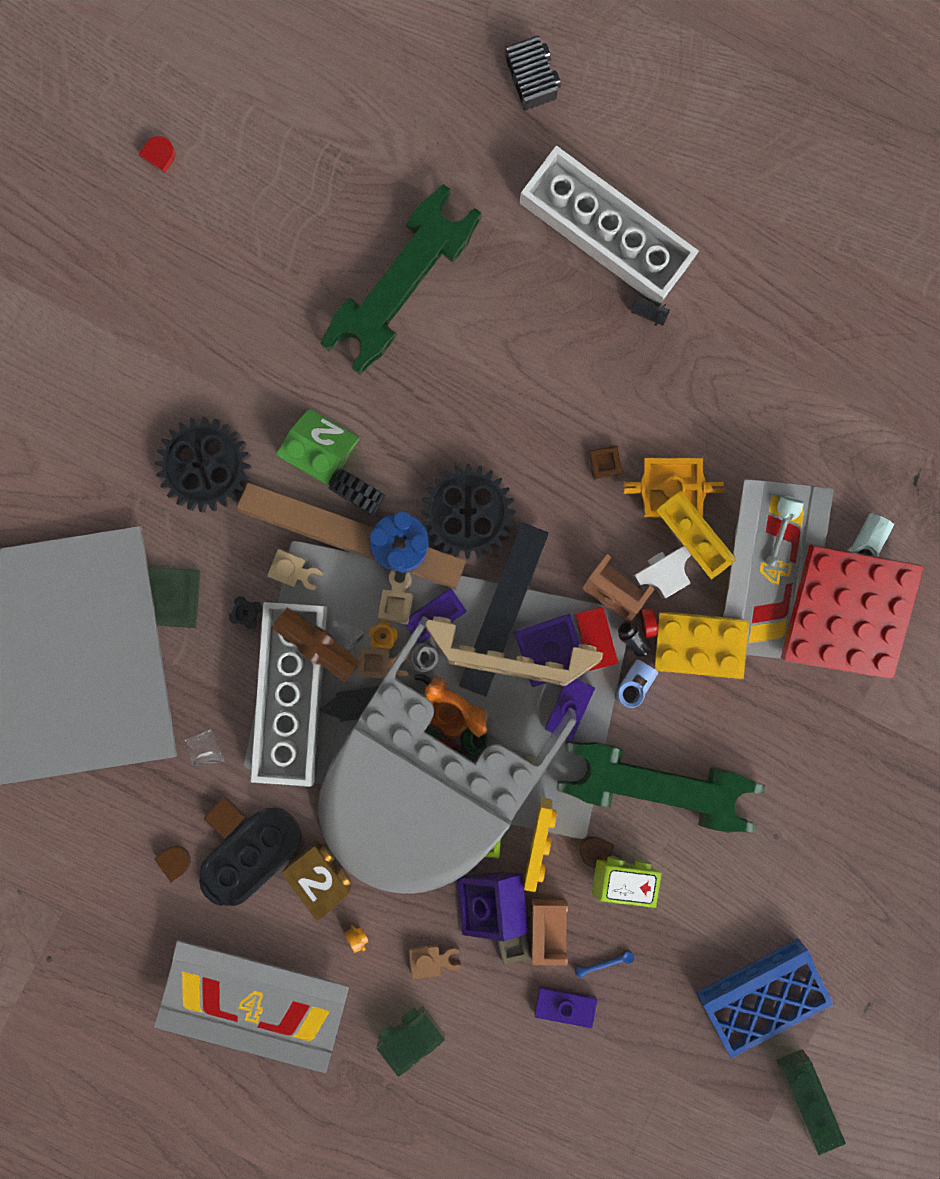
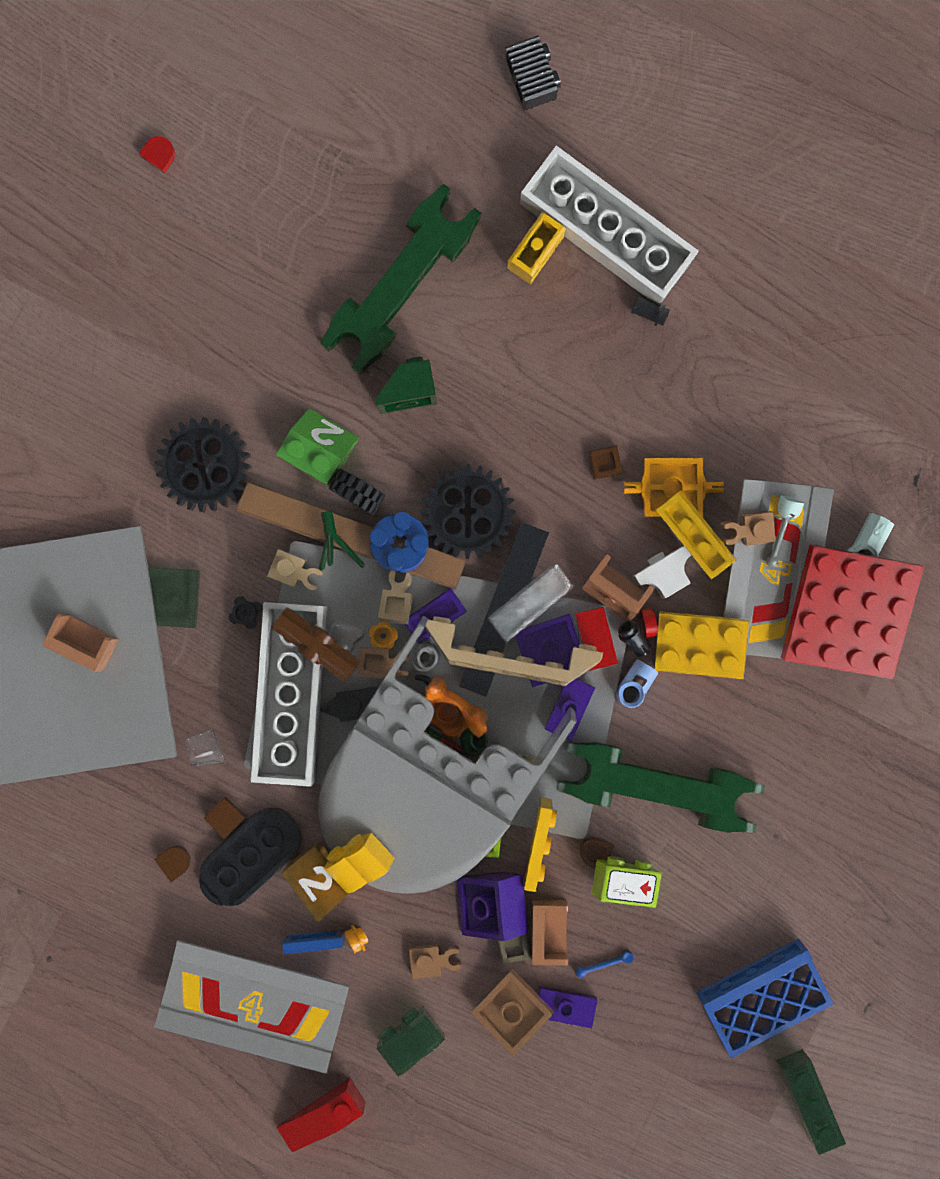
(80, 642): none -> nougat panel
(313, 941): none -> blue tile
(323, 1116): none -> red slope
(331, 535): none -> dark green plant
(358, 862): none -> yellow brick
(408, 387): none -> dark green slope
(512, 1012): none -> medium nougat plate
(530, 602): none -> clear tile
(536, 248): none -> yellow brick
(753, 529): none -> medium nougat plate

